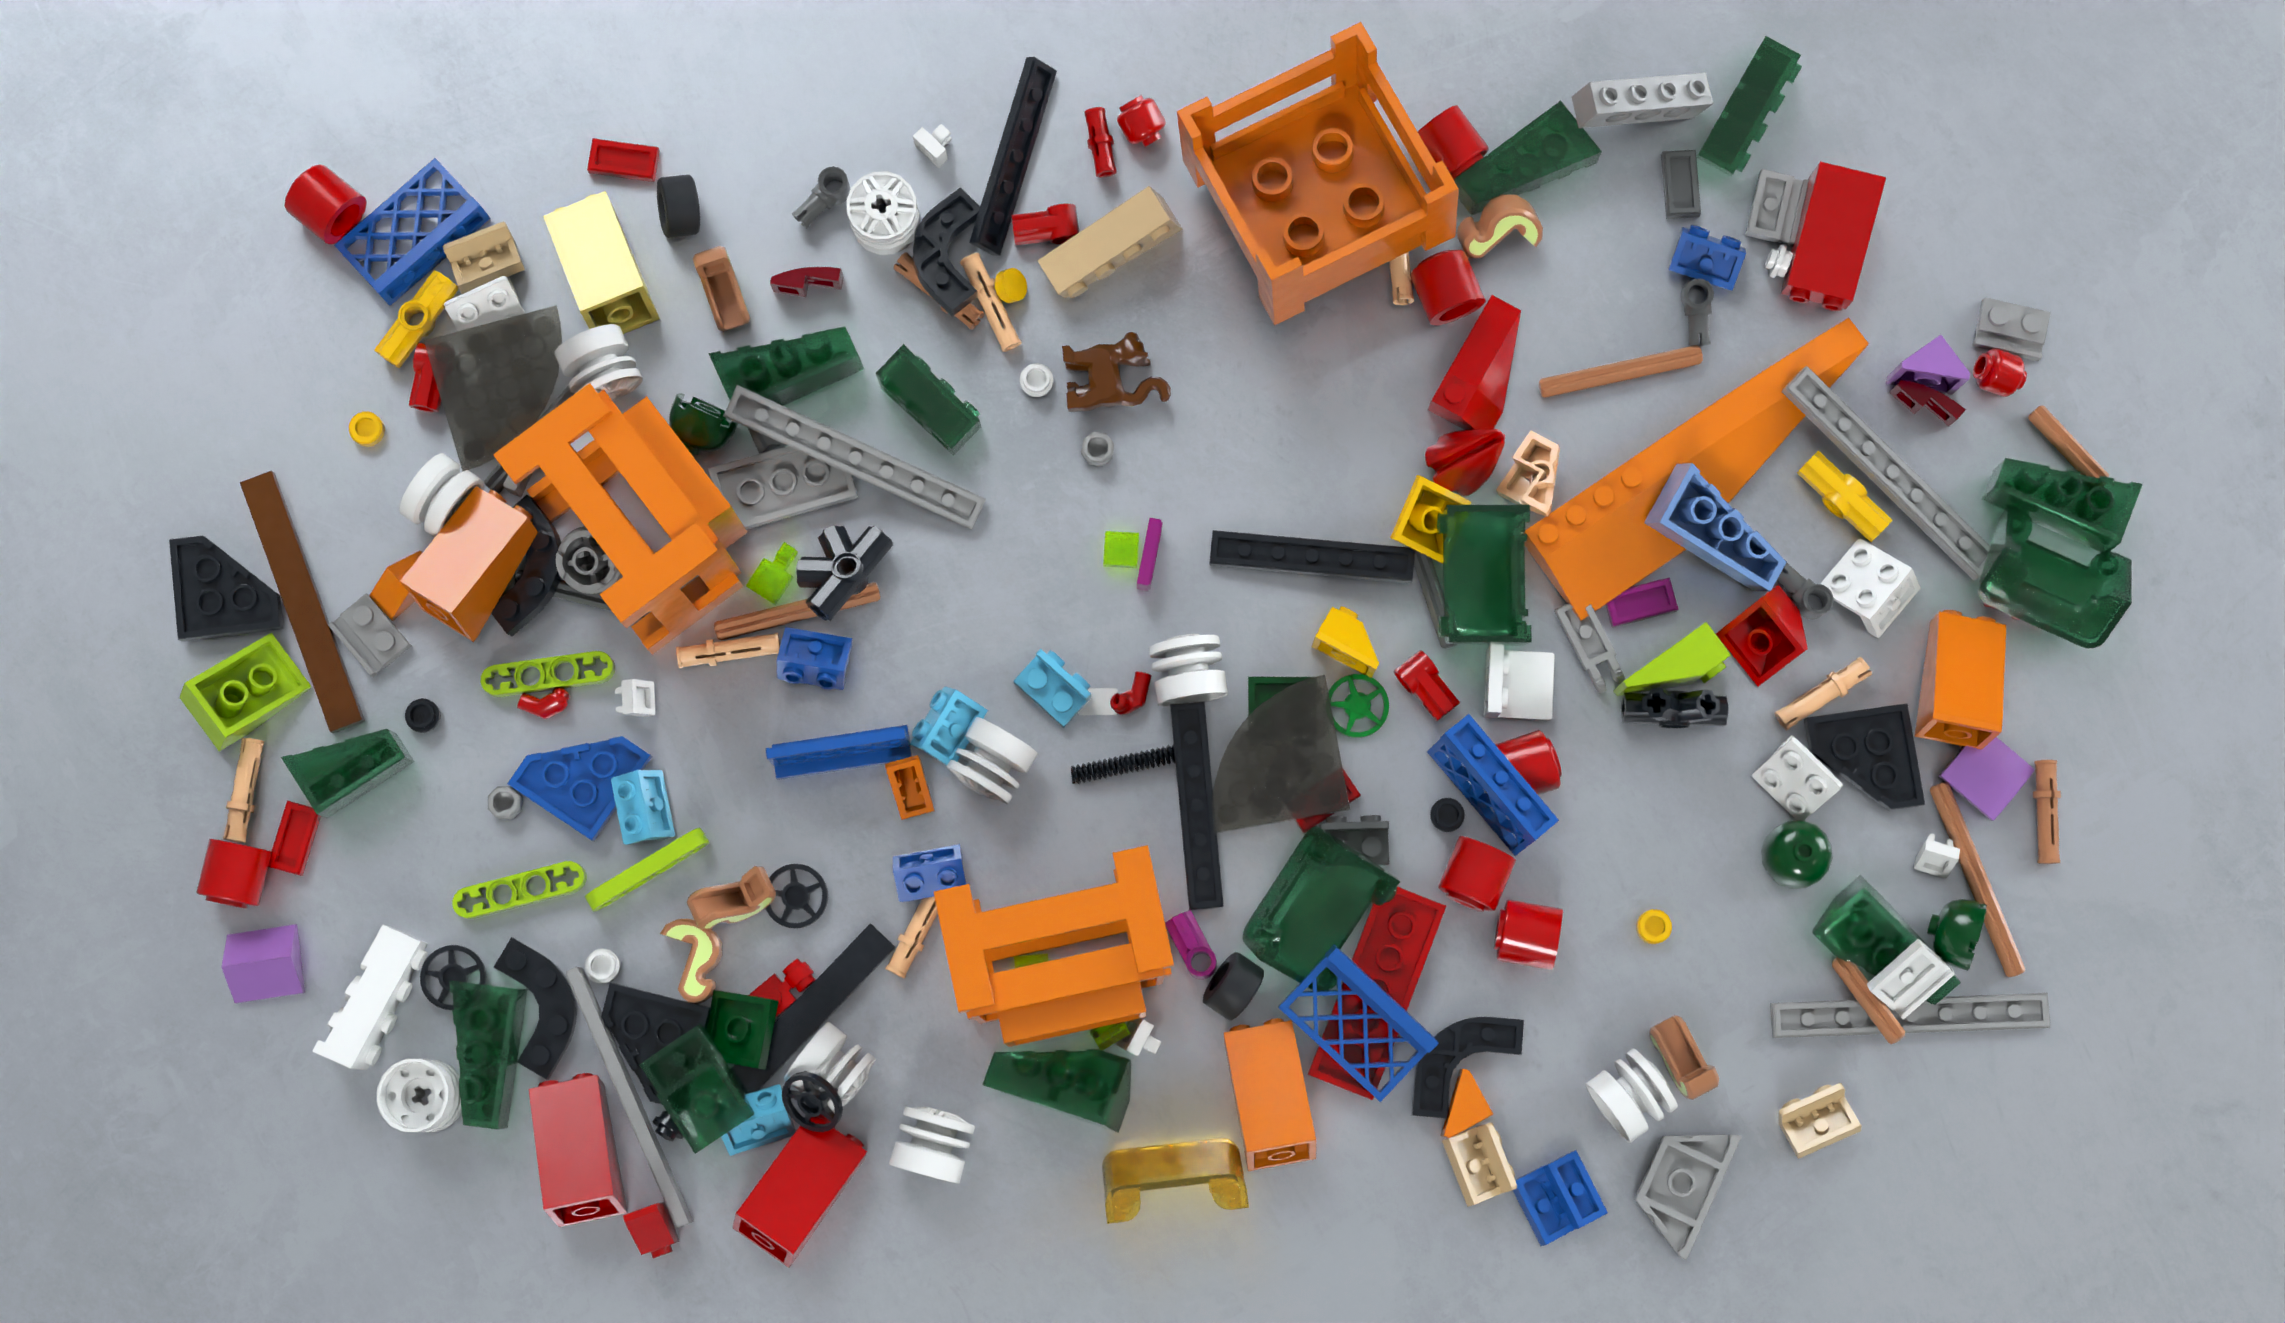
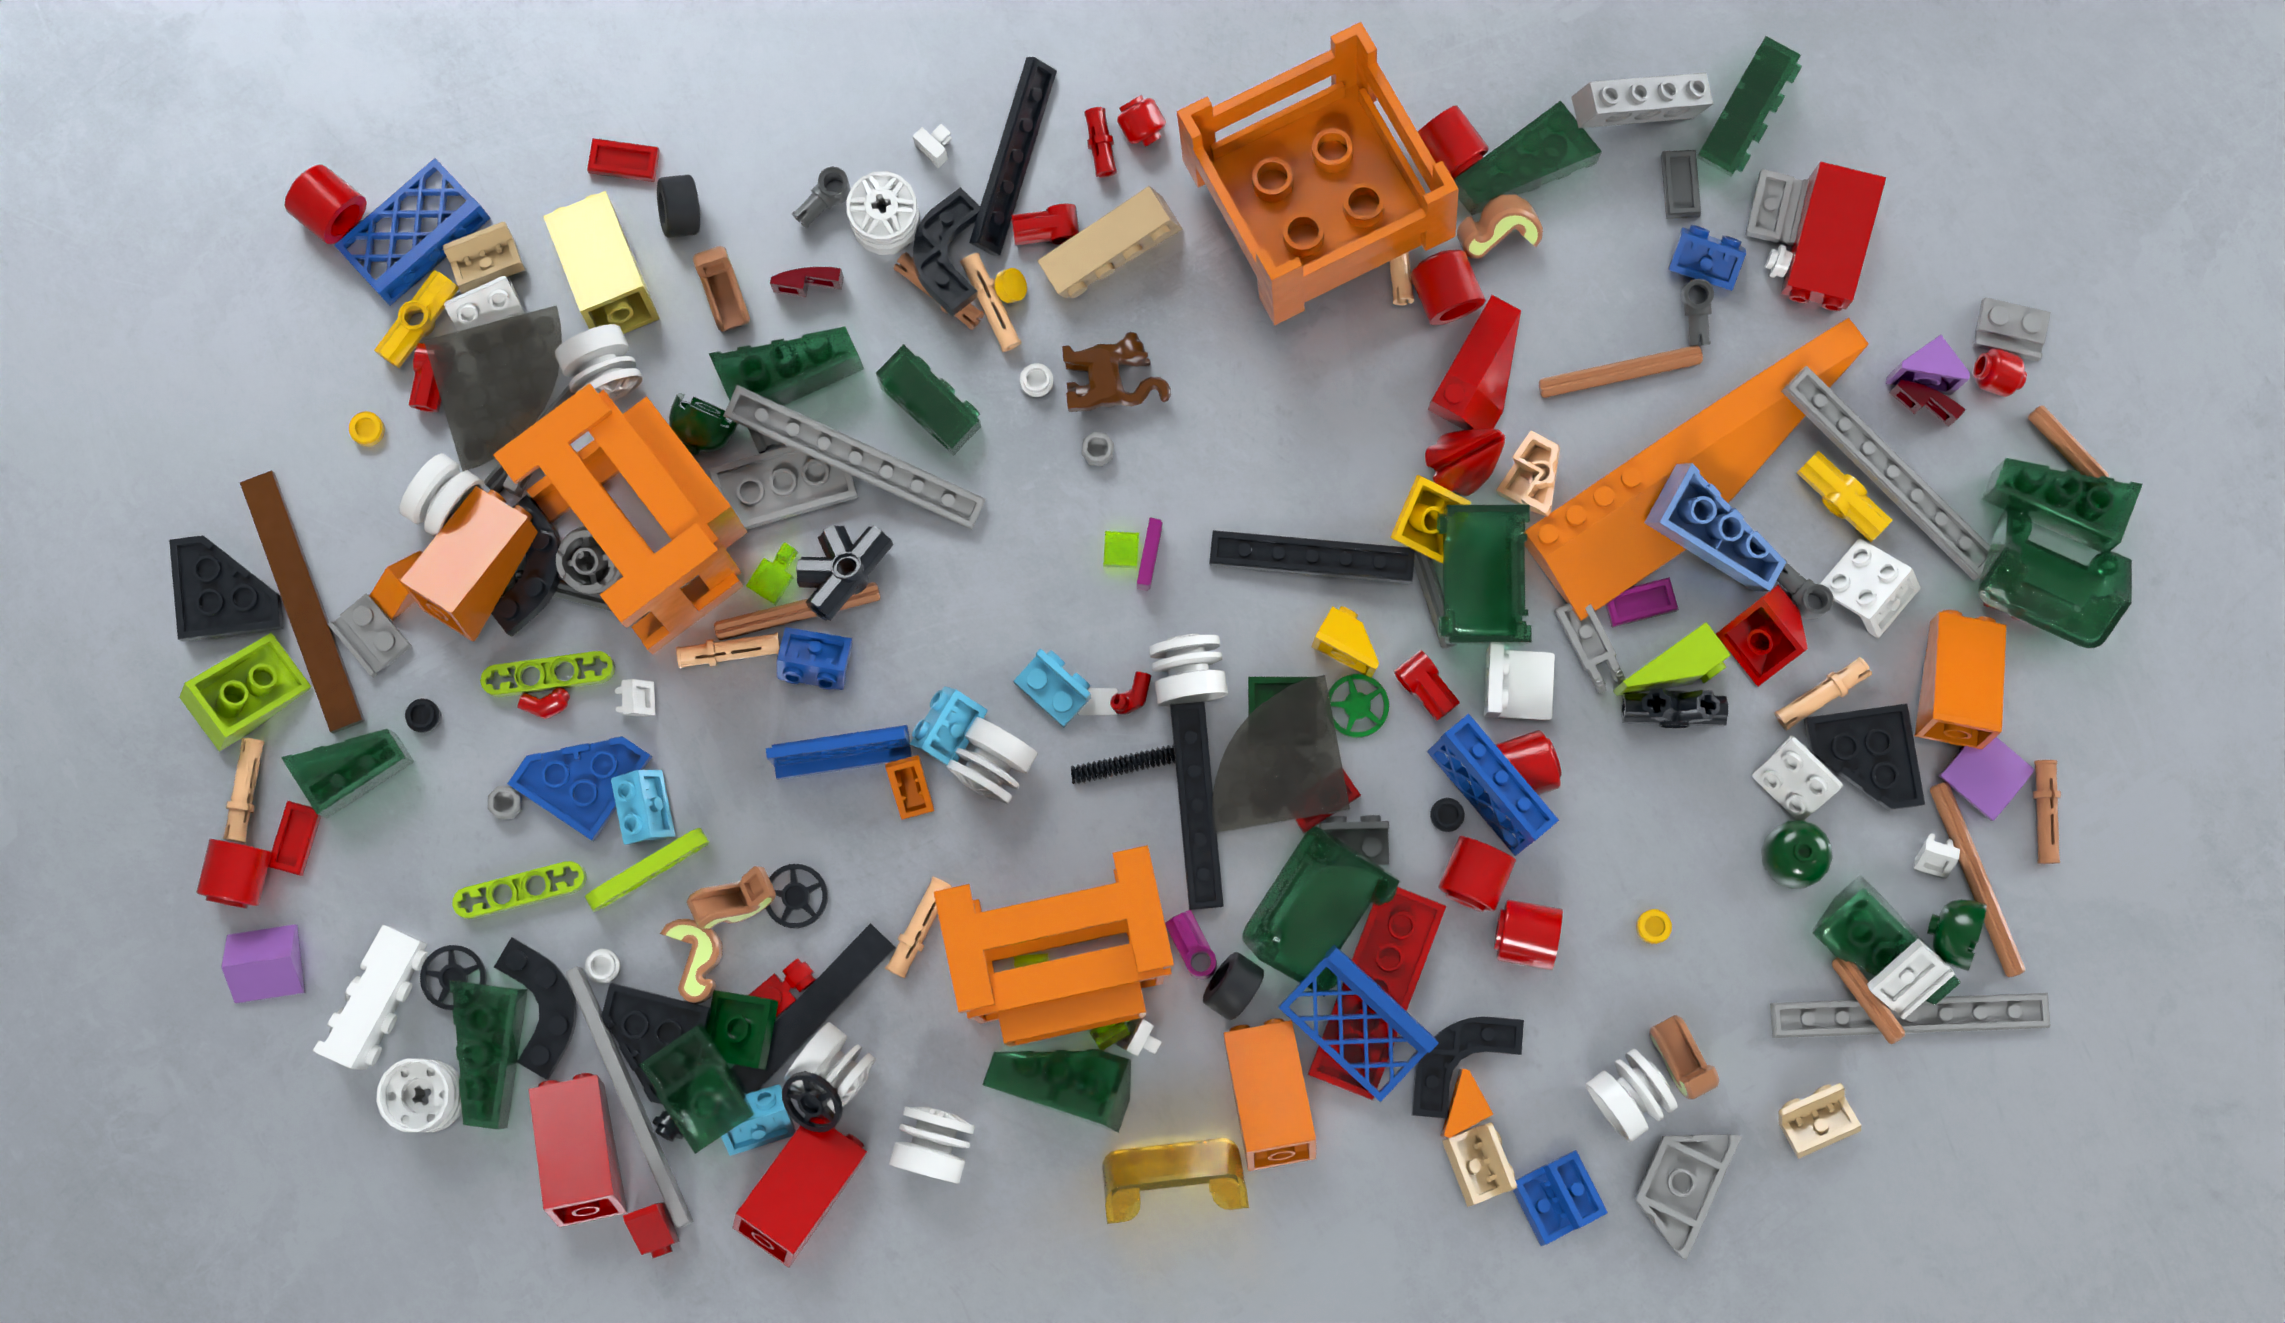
(928, 871): bracket -> none

